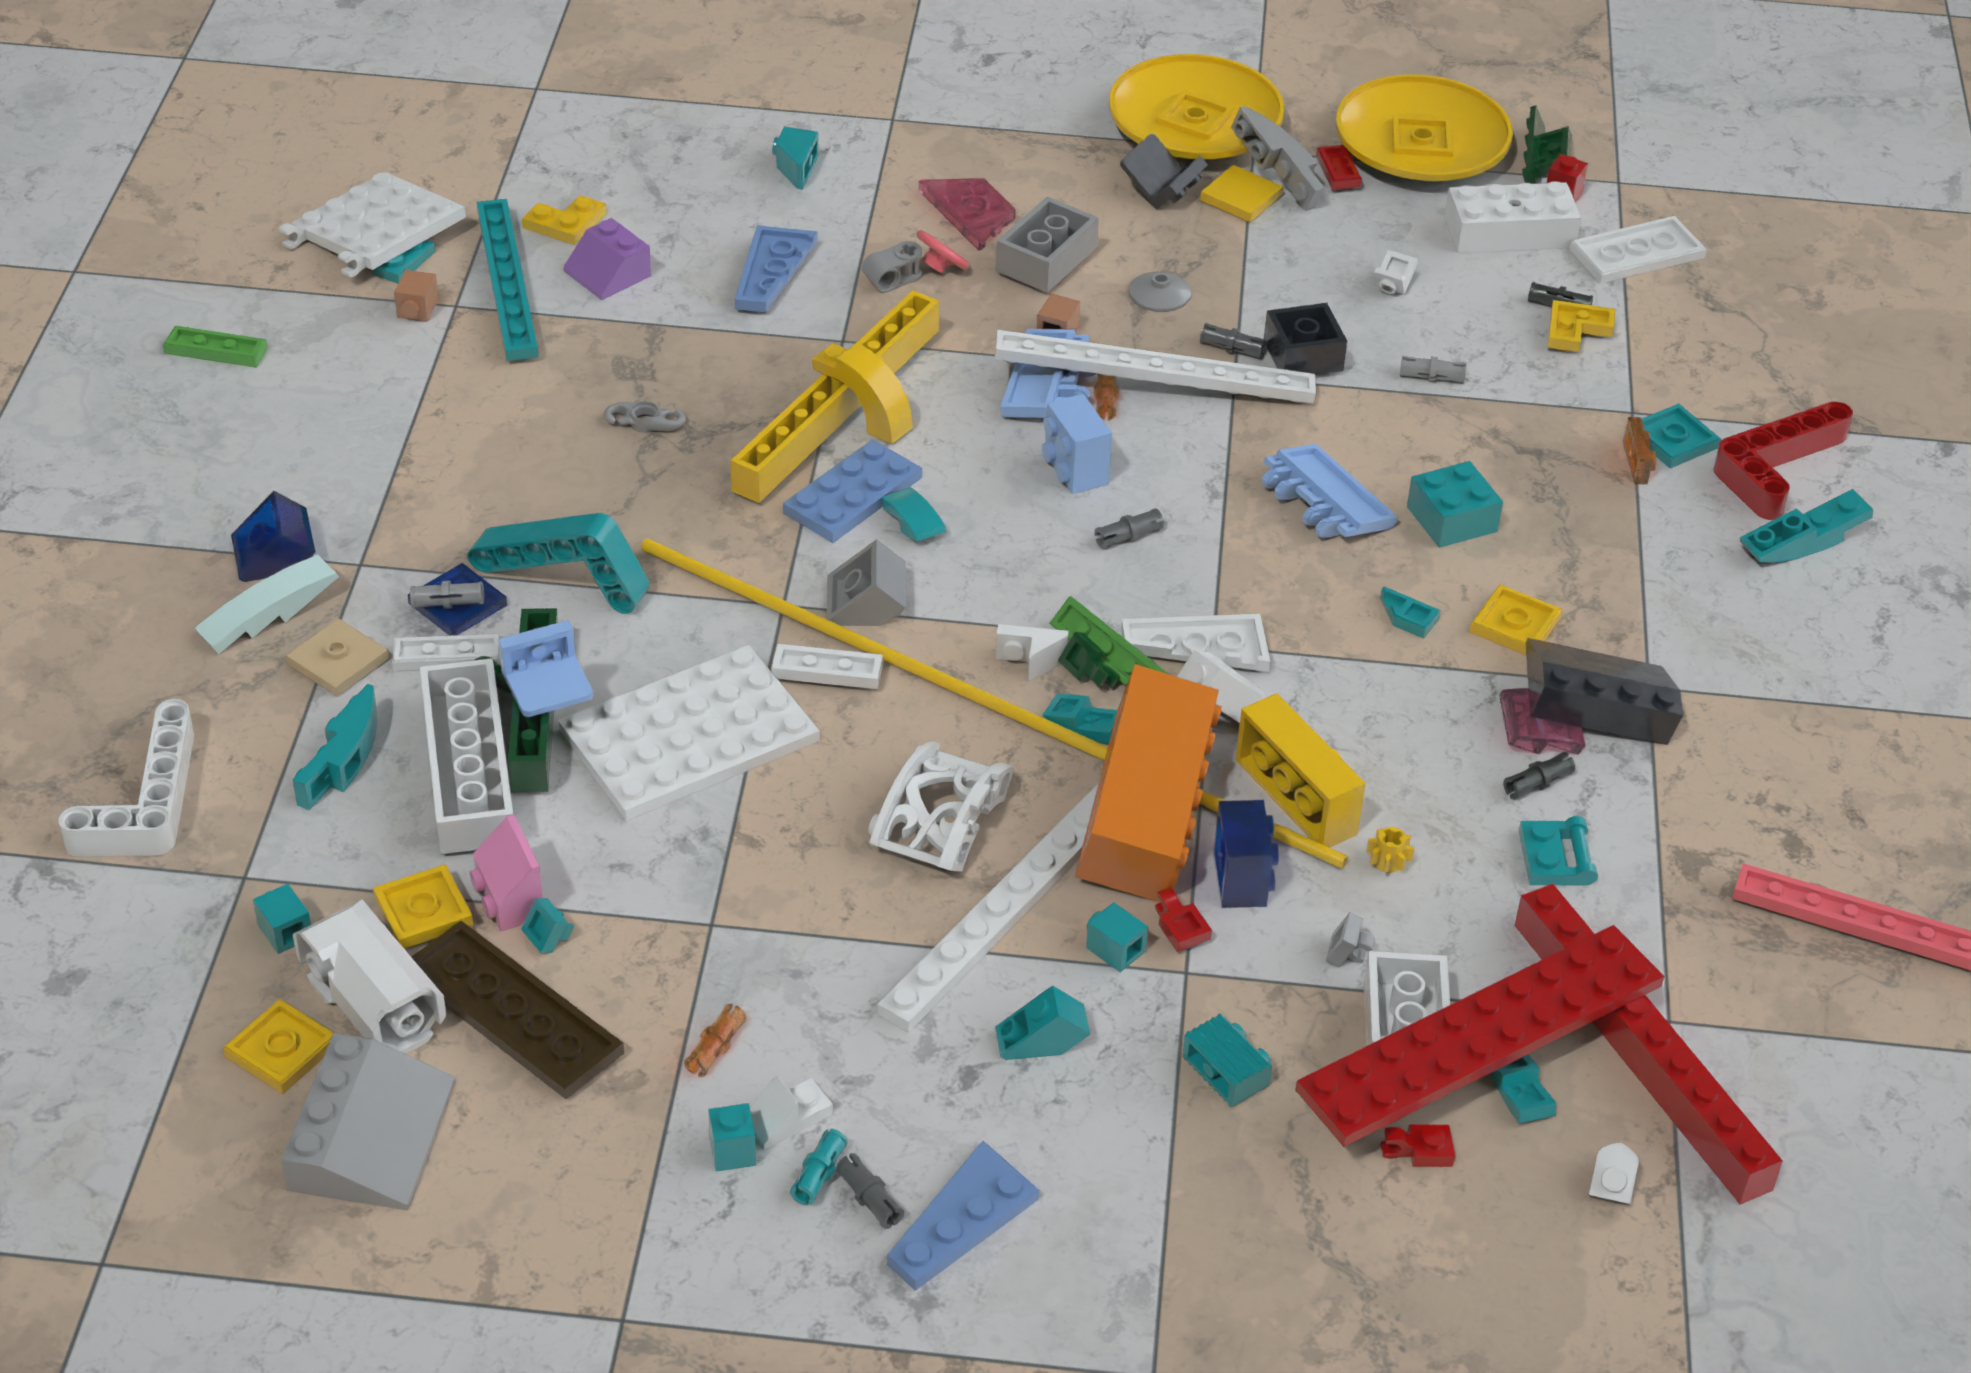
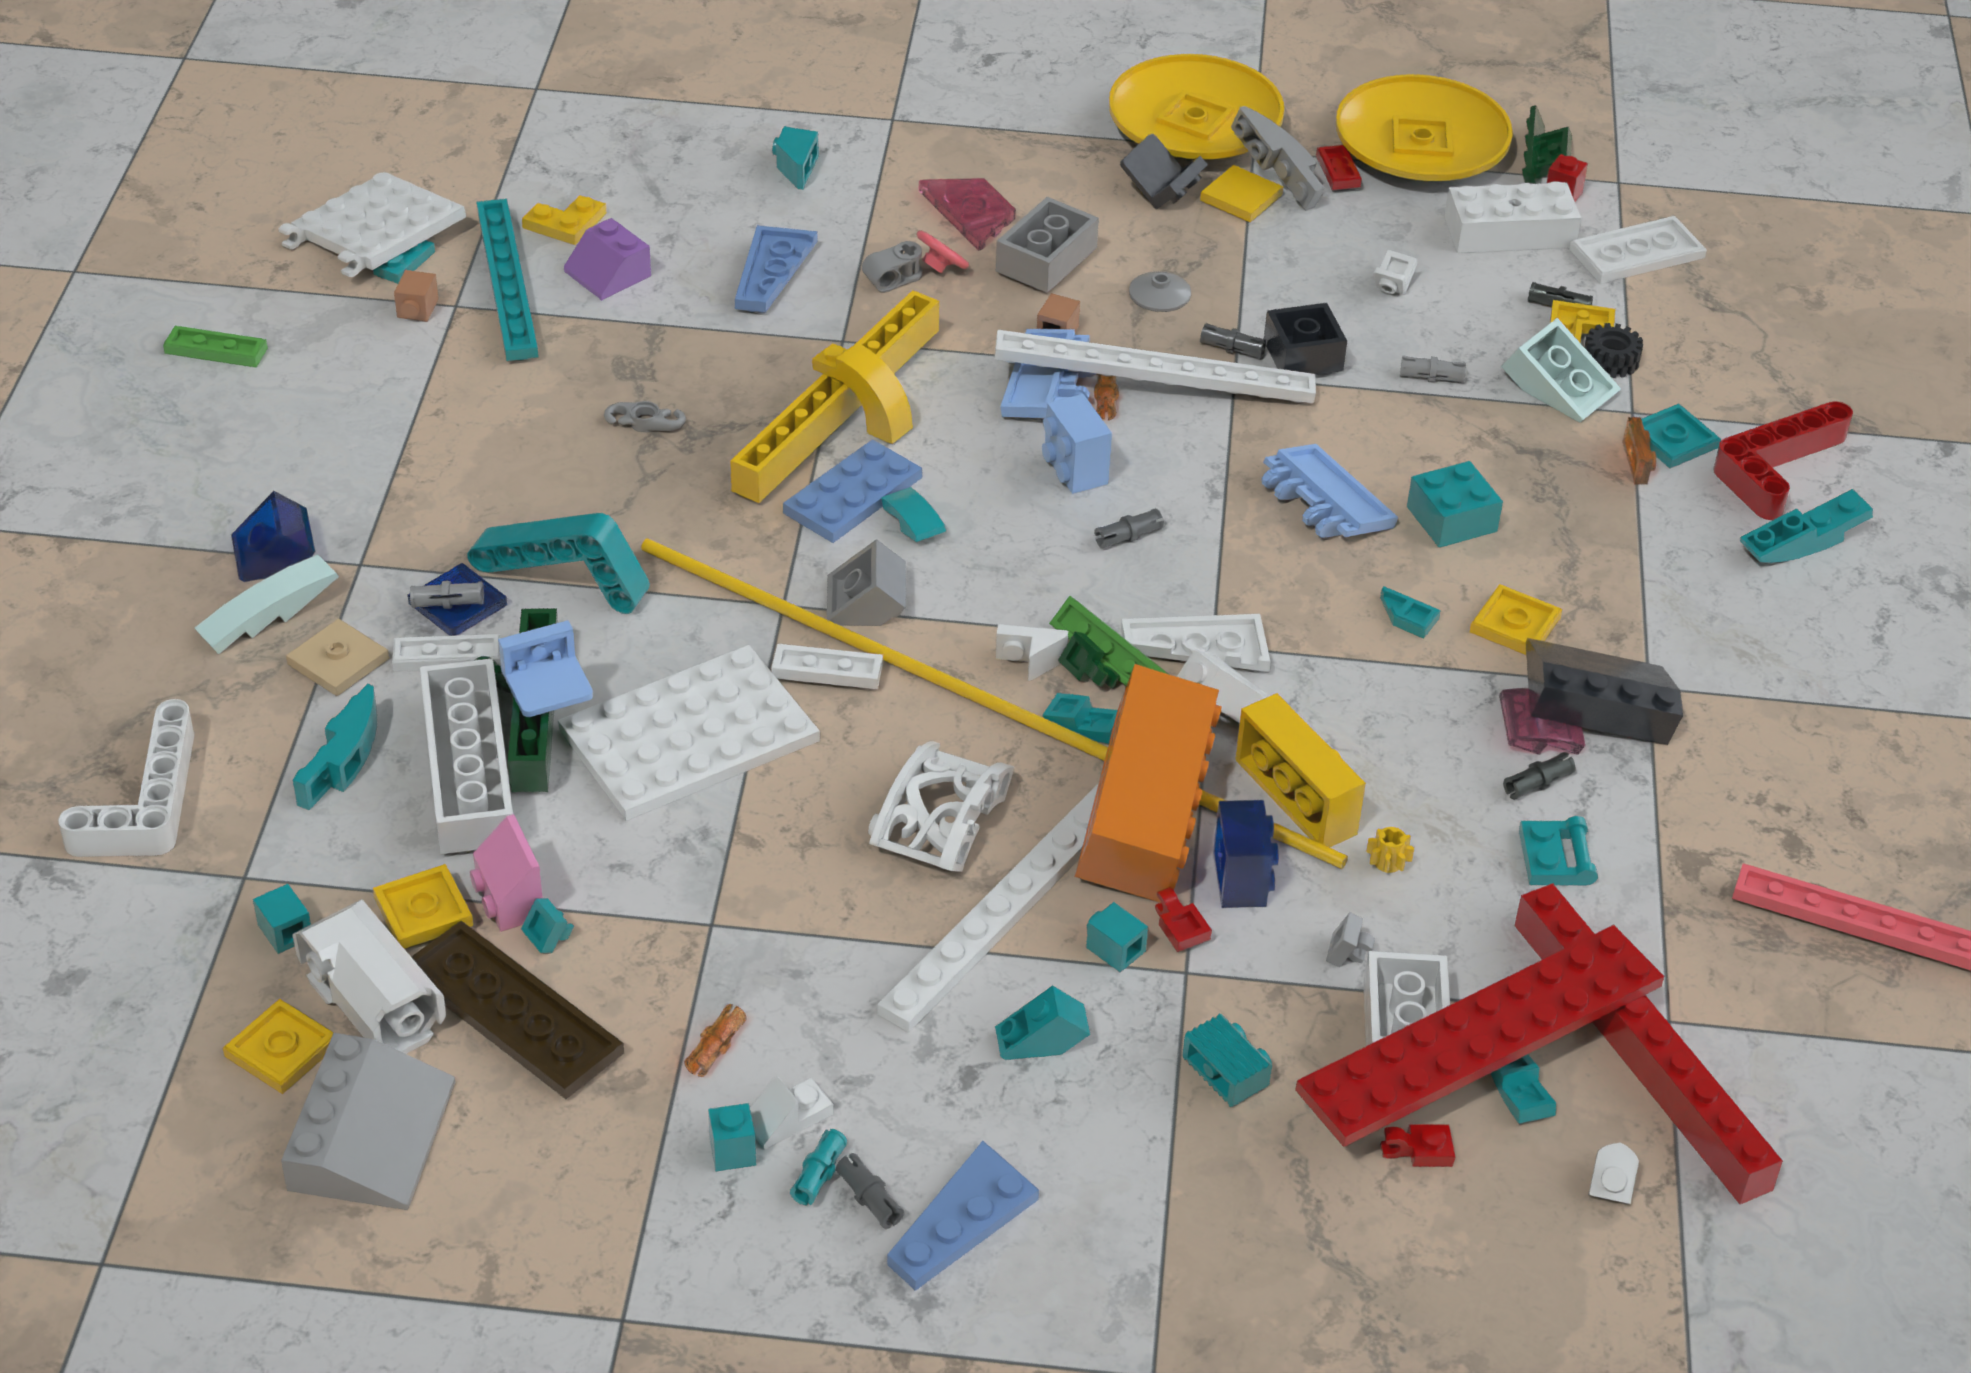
(1561, 372): none -> light aqua slope
(1615, 348): none -> black tyre

